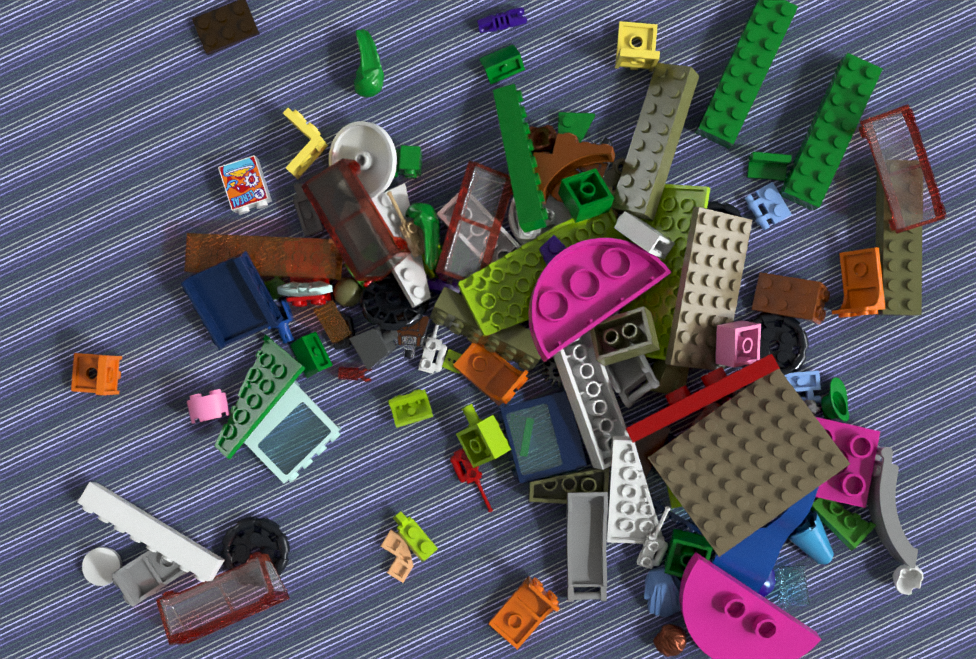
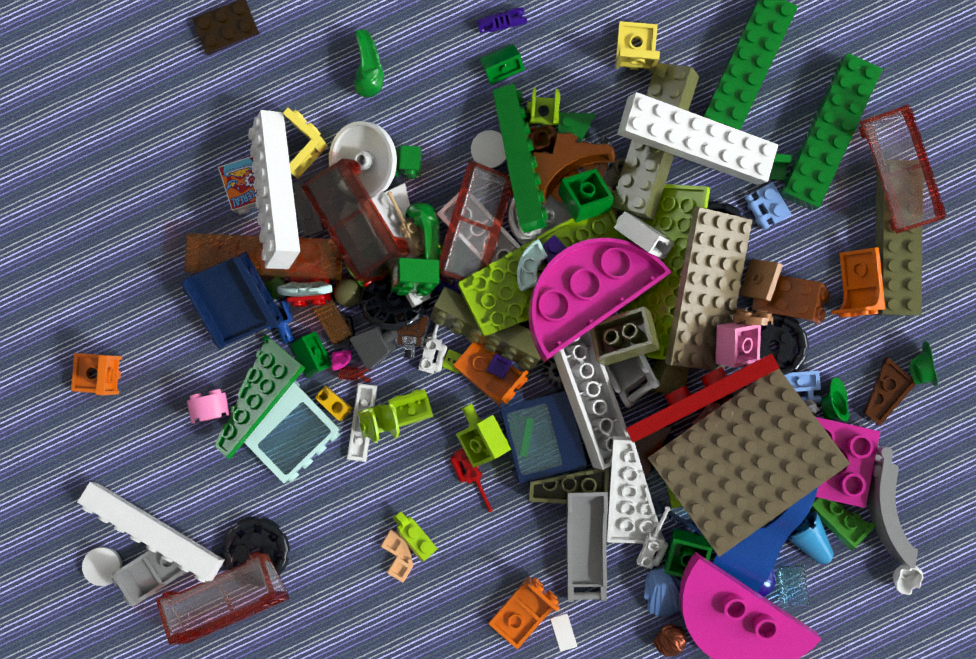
(274, 190): none -> white brick
(333, 403): none -> yellow leg
(340, 359): none -> dark pink tile
(358, 444): none -> white tile
(386, 421): none -> lime piece
(414, 276): none -> green brick
(488, 149): none -> white tile
(499, 366): none -> dark purple tile
(529, 265): none -> light aqua tile
(551, 103): none -> lime piece
(563, 632): none -> white sticker
(697, 139): none -> white brick
(759, 317): none -> medium nougat plate
(761, 280): none -> medium nougat plate
(888, 391): none -> reddish brown wing
(922, 367): none -> green piece

